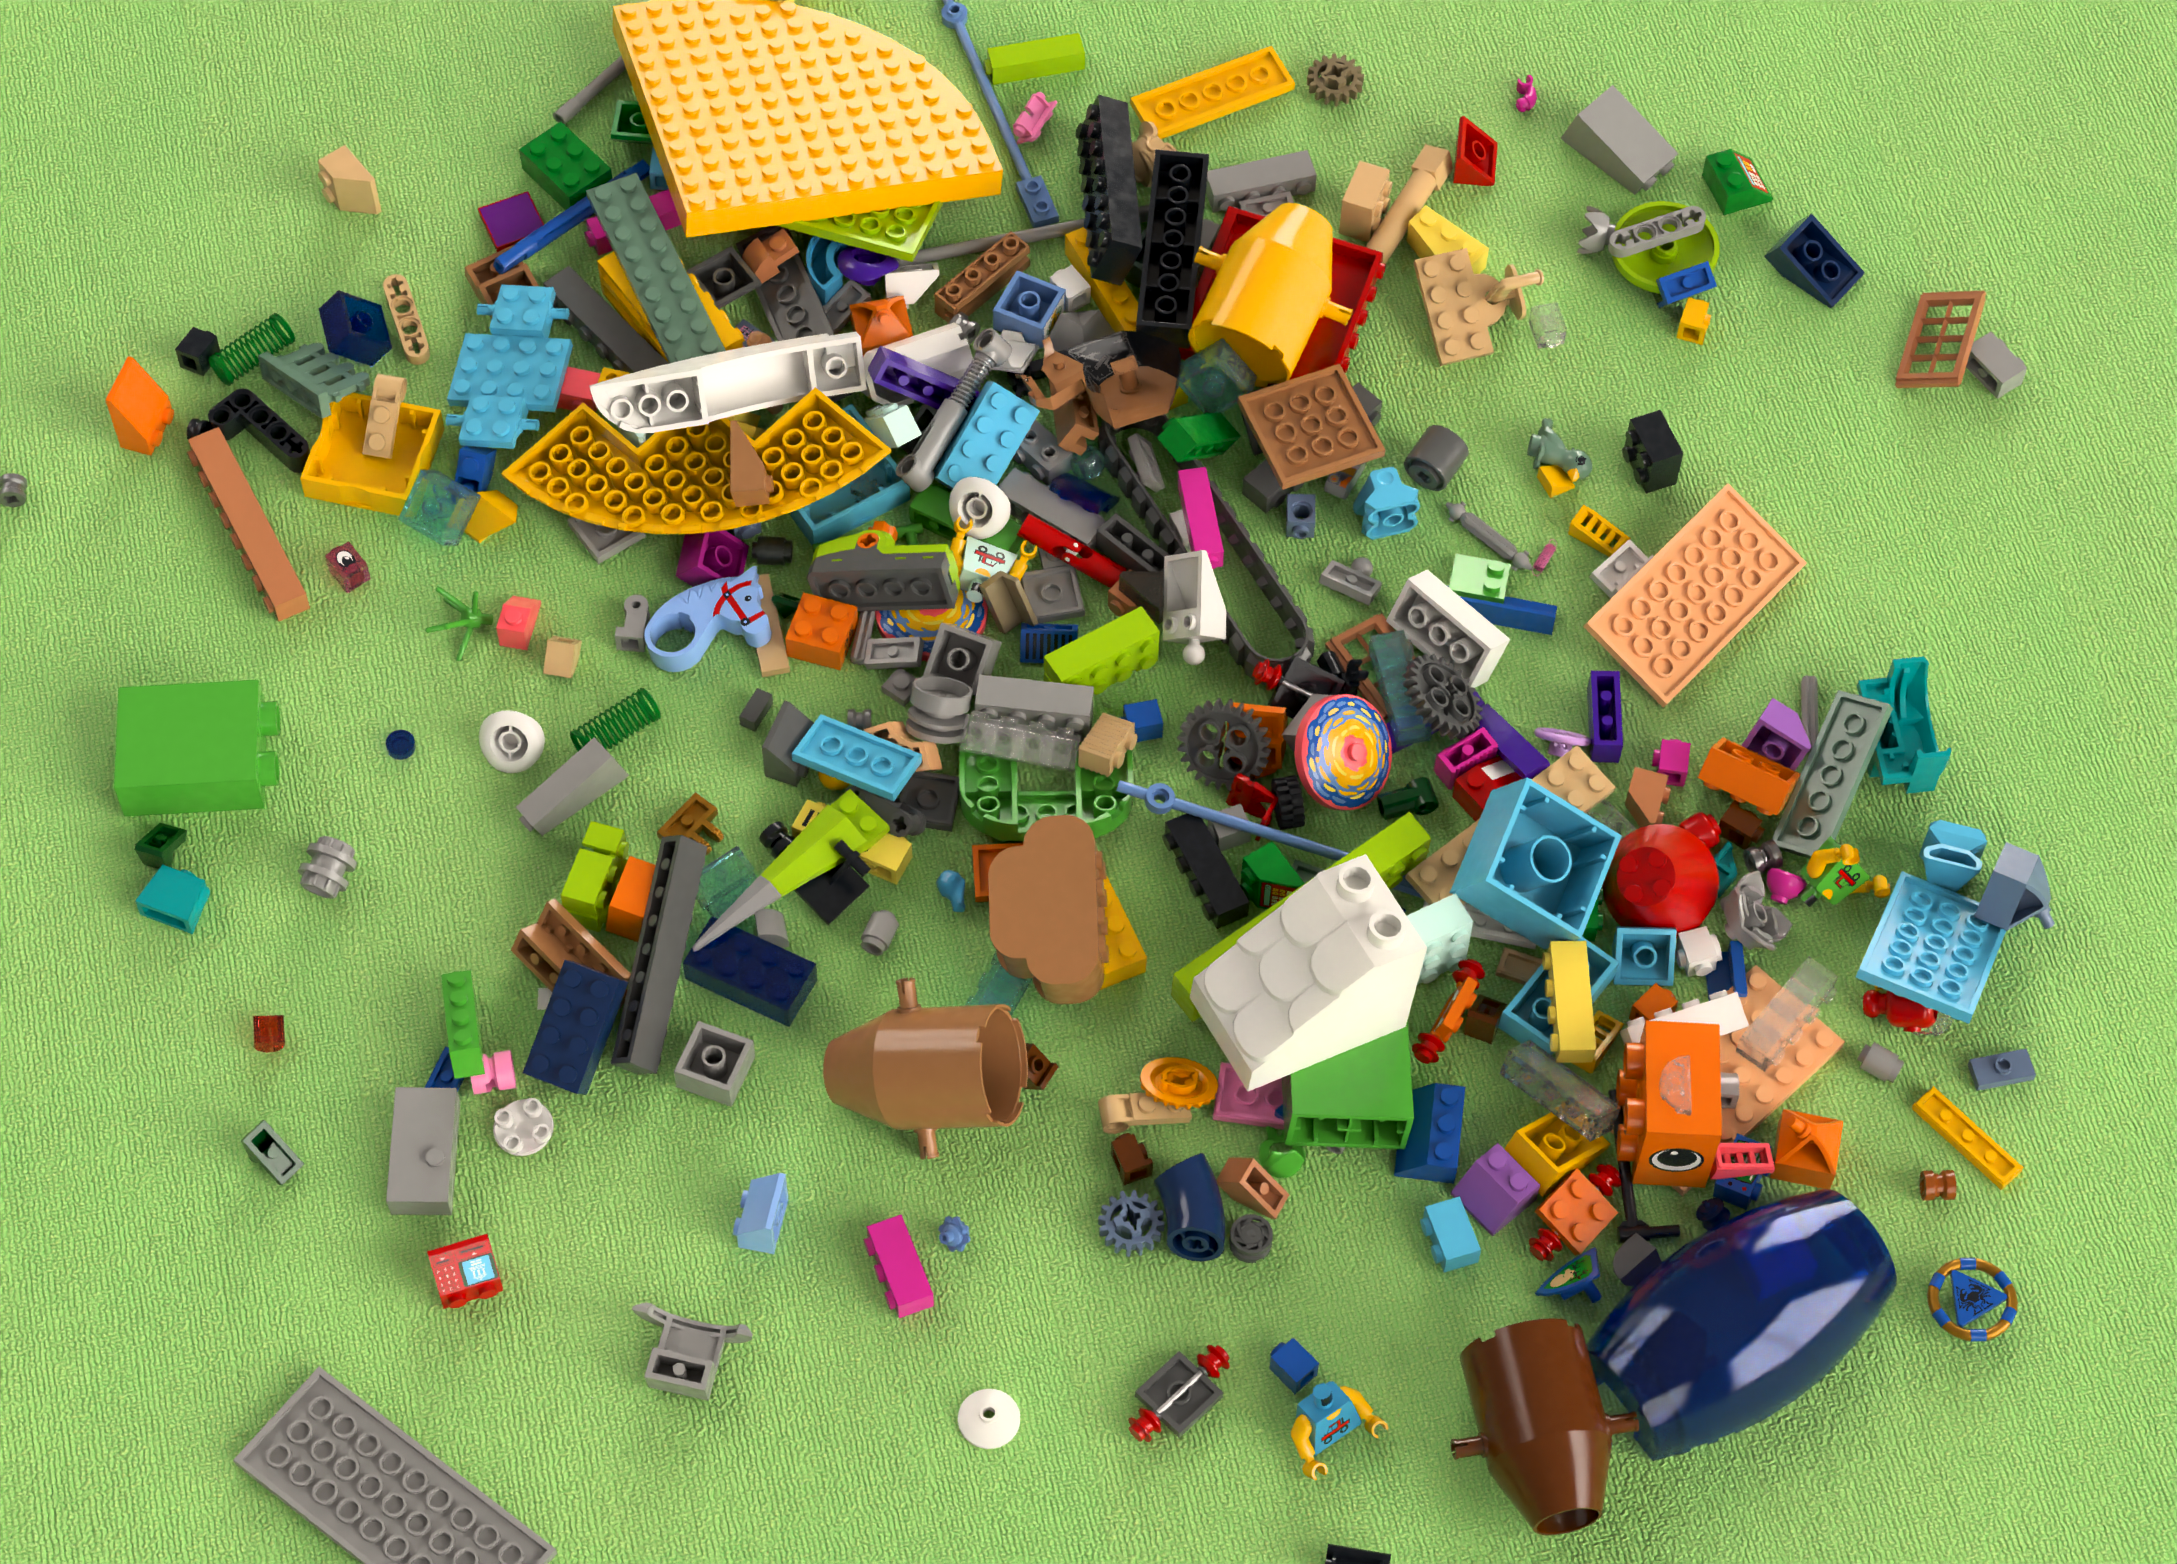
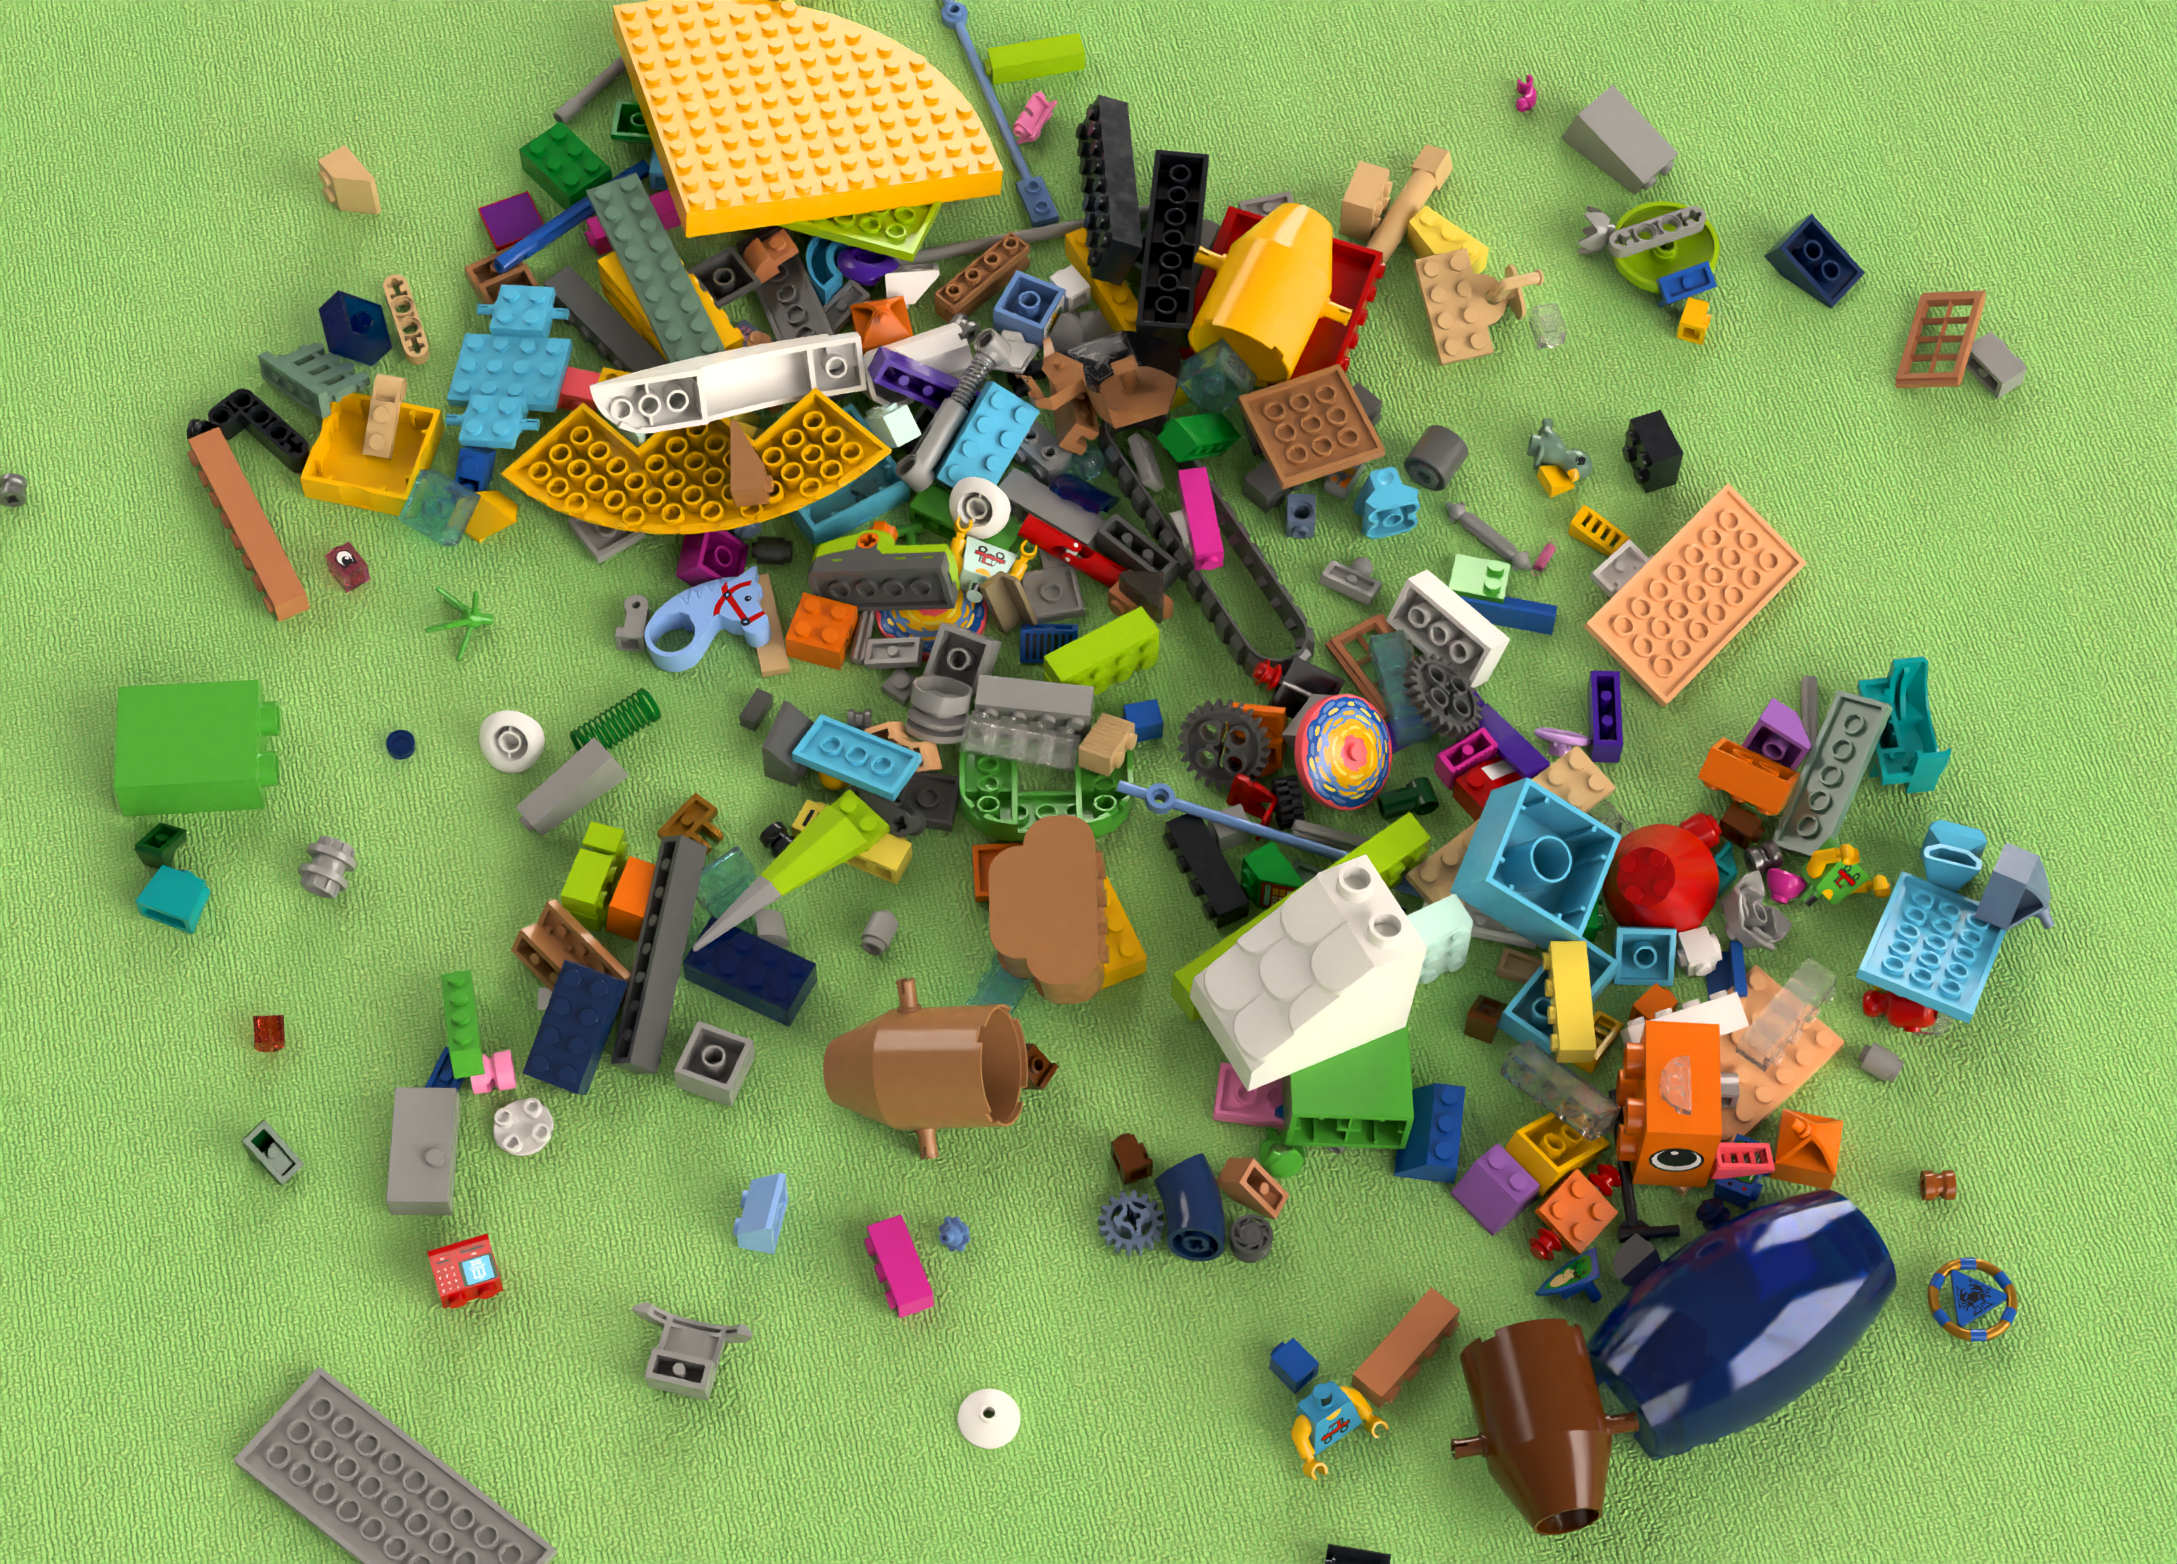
(138, 409): orange slope -> none
(196, 349): black brick -> none
(220, 366): green piece -> none
(517, 622): coral slope -> none
(561, 656): tan brick -> none
(785, 604): dark green slope -> none
(838, 887): black plate -> none
(952, 887): dark azure animal -> none
(1132, 1109): tan plate -> none
(1144, 152): tan helmet -> none
(1178, 1082): light orange gear -> none
(1179, 1394): dark grey plate -> none
(1192, 604): white slope -> none
(1214, 92): yellow plate -> none
(1260, 178): light grey brick -> none
(1327, 835): none -> light grey axle
(1335, 79): dark tan gear -> none
(1352, 675): black bar -> none
(1405, 1348): none -> nougat brick
(1450, 1016): plate -> none
(1450, 1234): medium azure brick -> none
(1474, 155): red slope -> none
(1645, 796): nougat slope -> none
(1672, 760): dark pink brick -> none
(1734, 181): green slope -> none
(1967, 1138): yellow tile -> none
(2001, 1069): sand blue plate -> none

